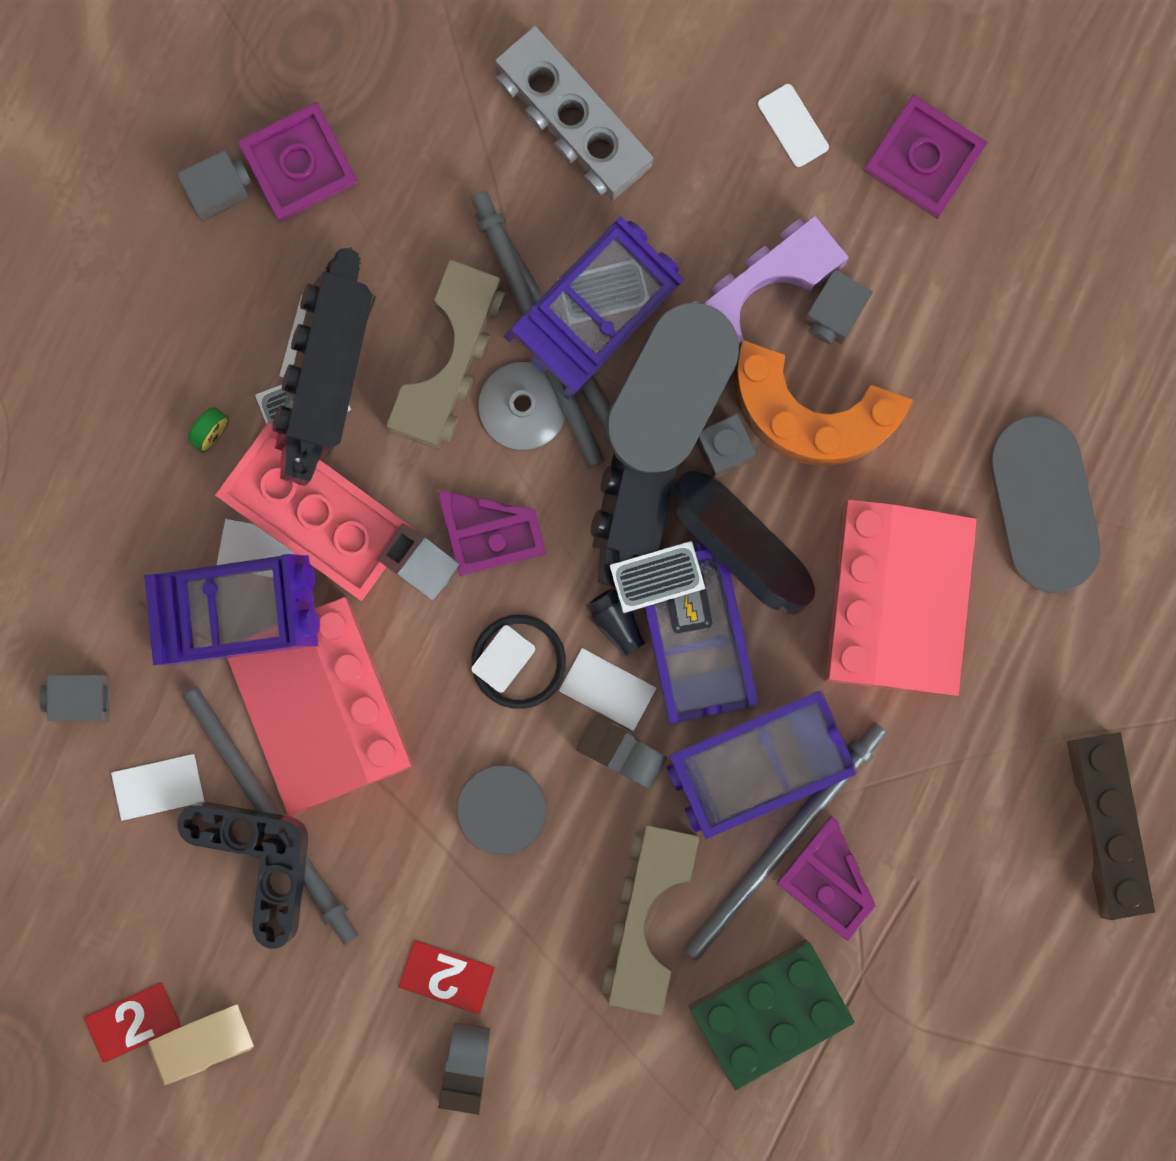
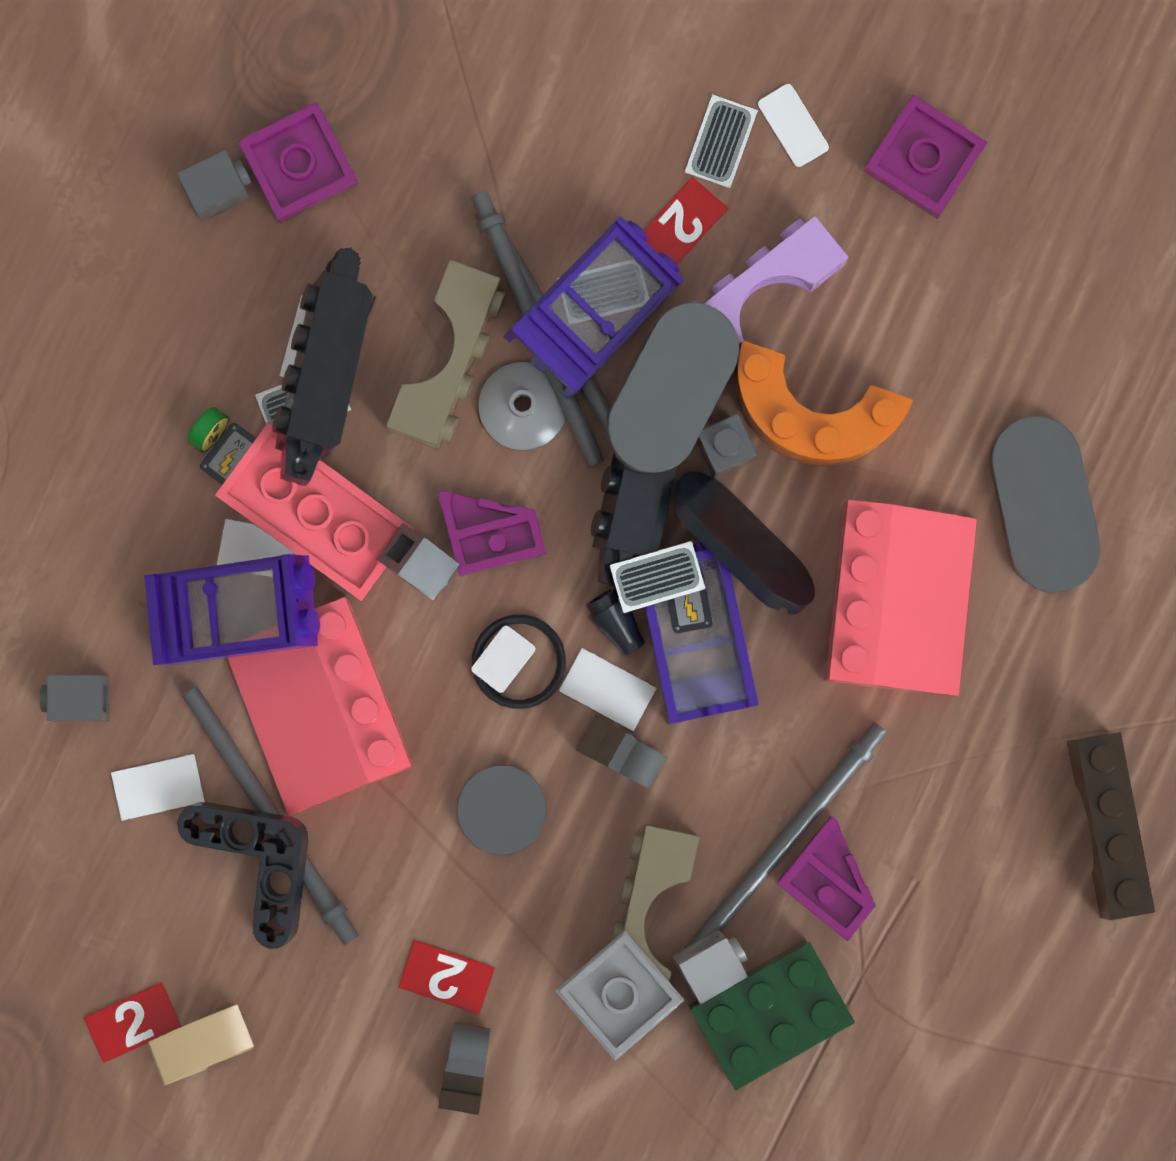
(227, 452): none -> sticker
(536, 56): light grey brick -> none
(619, 995): none -> light grey tile
(684, 221): none -> red sticker
(711, 965): none -> light grey brick
(721, 141): none -> sticker
(761, 765): clear door -> none
(837, 308): dark grey brick -> none

